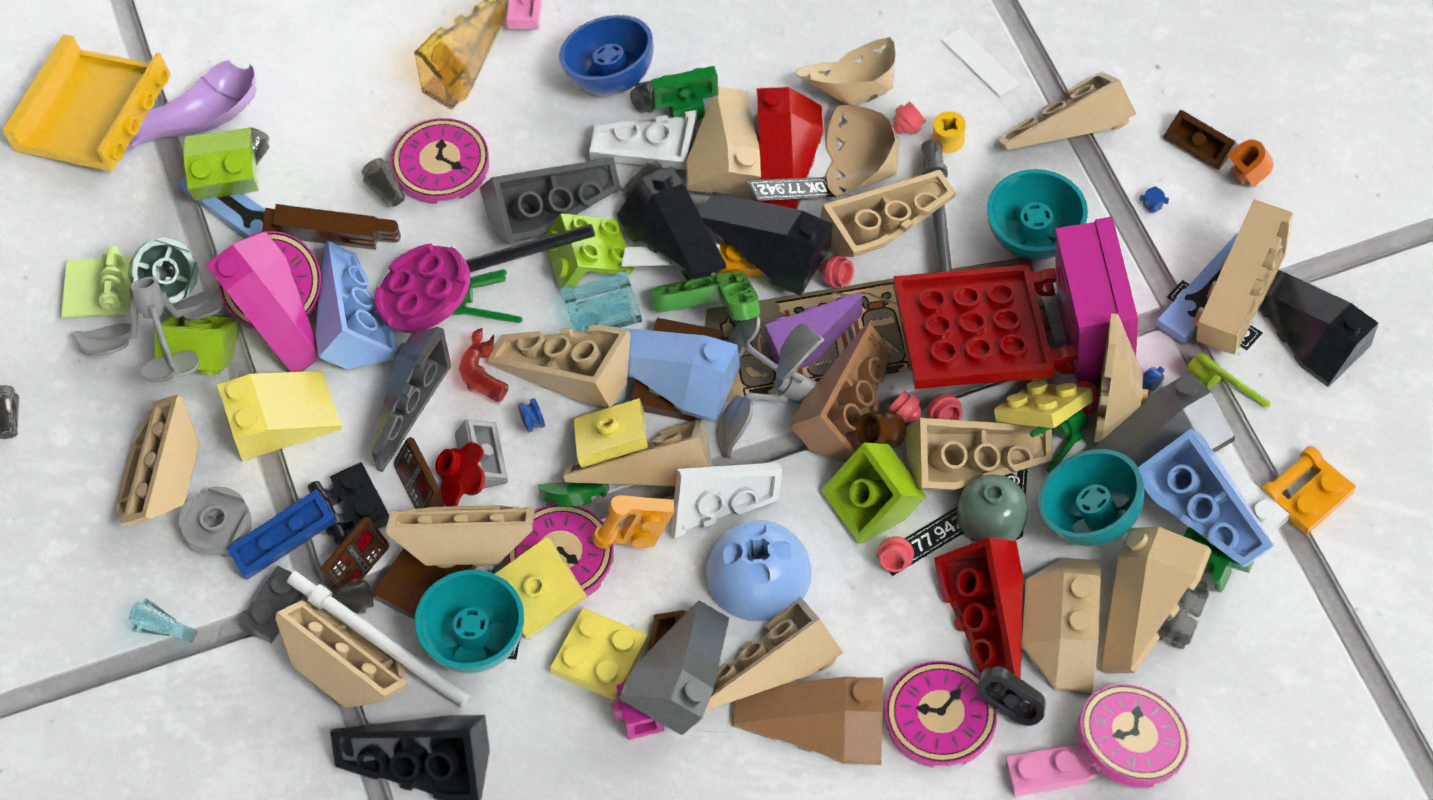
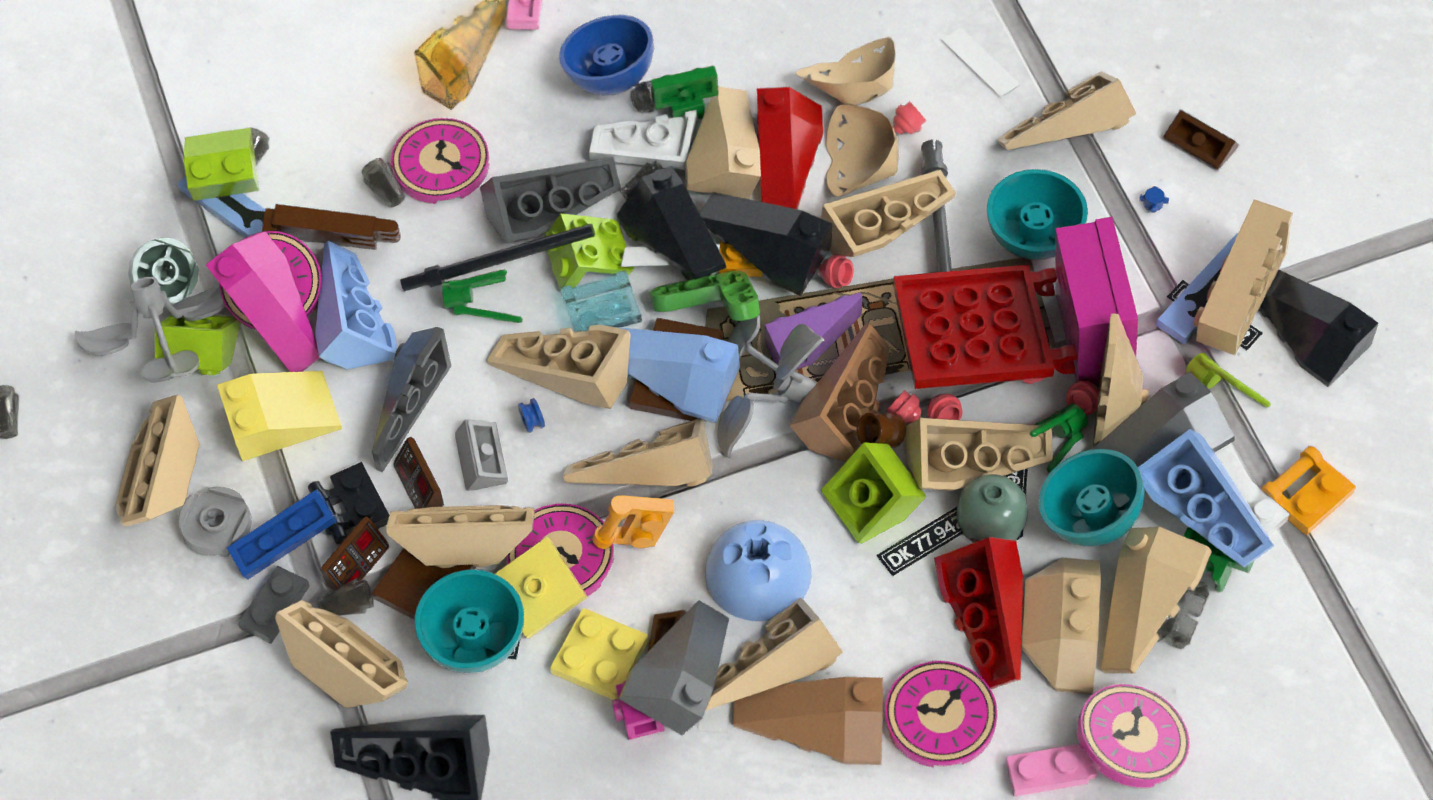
(85, 106): yellow panel -> none
(97, 286): yellowish green hinge -> none
(151, 619): clear light blue cone -> none
(205, 106): lavender animal -> none
(322, 599): white bar -> none
(422, 288): dark pink tile -> none
(460, 472): red plate -> none
(475, 375): clear red piece -> none
(571, 493): green tile -> none
(610, 433): light yellow plate -> none
(718, 491): white wing -> none
(790, 188): sticker -> none
(895, 554): coral plate -> none
(954, 137): yellow wheel -> none
(1010, 694): black plate -> none
(1043, 404): light yellow plate -> none
(1153, 378): blue piece -> none
(1251, 162): orange plate -> none

